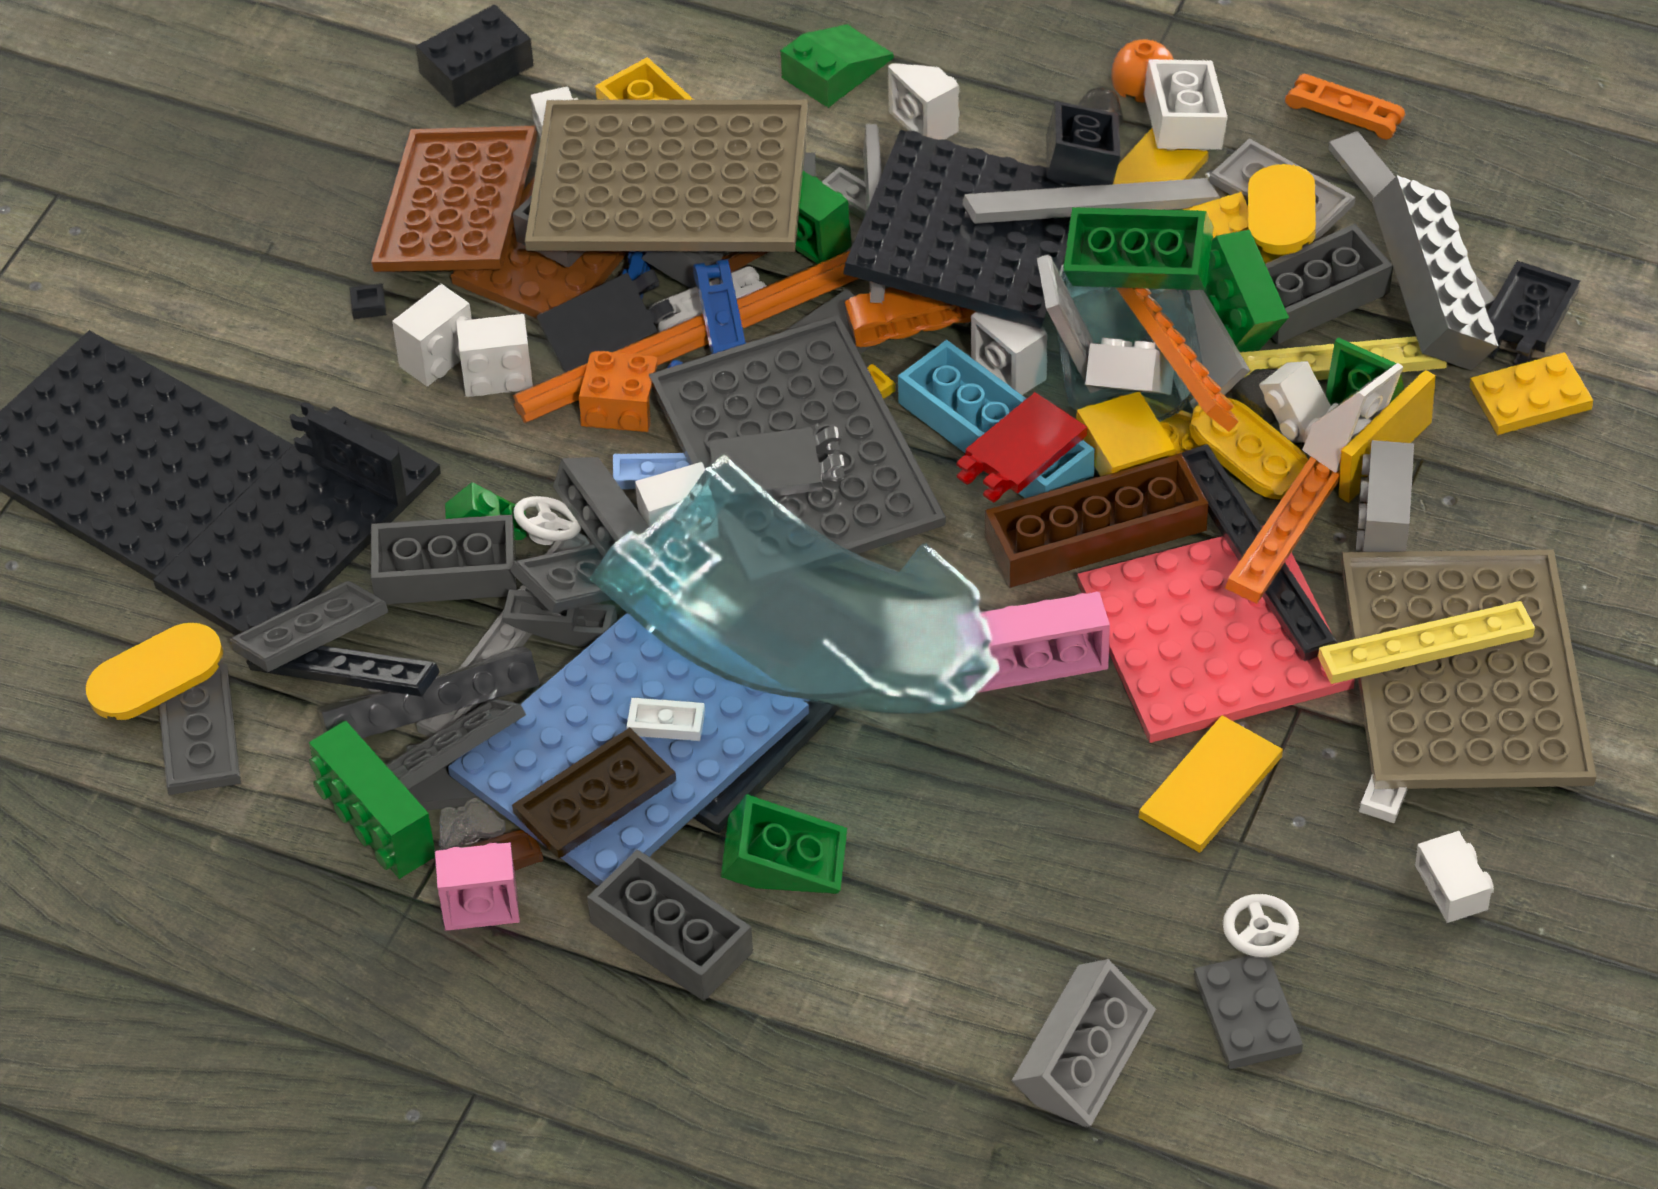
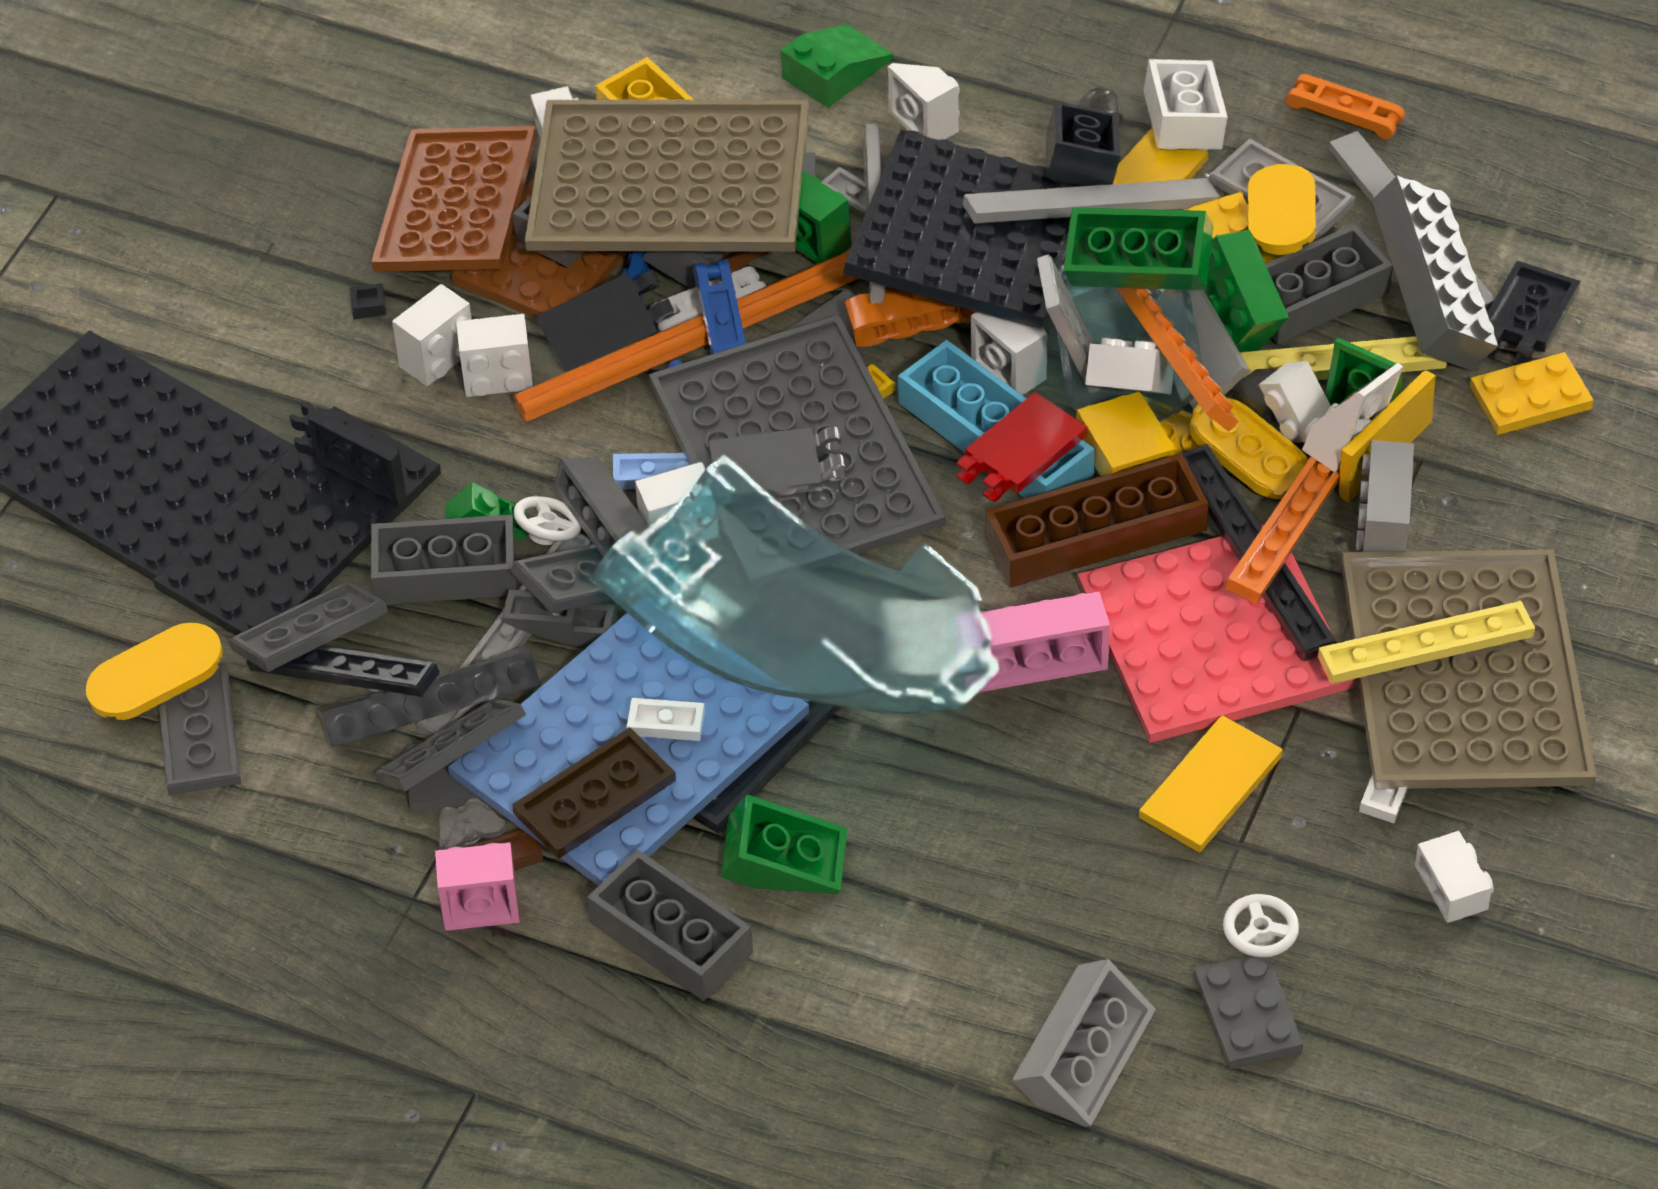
(371, 800): green brick -> none
(474, 55): black brick -> none
(617, 391): orange bracket -> none
(1131, 66): orange cylinder -> none

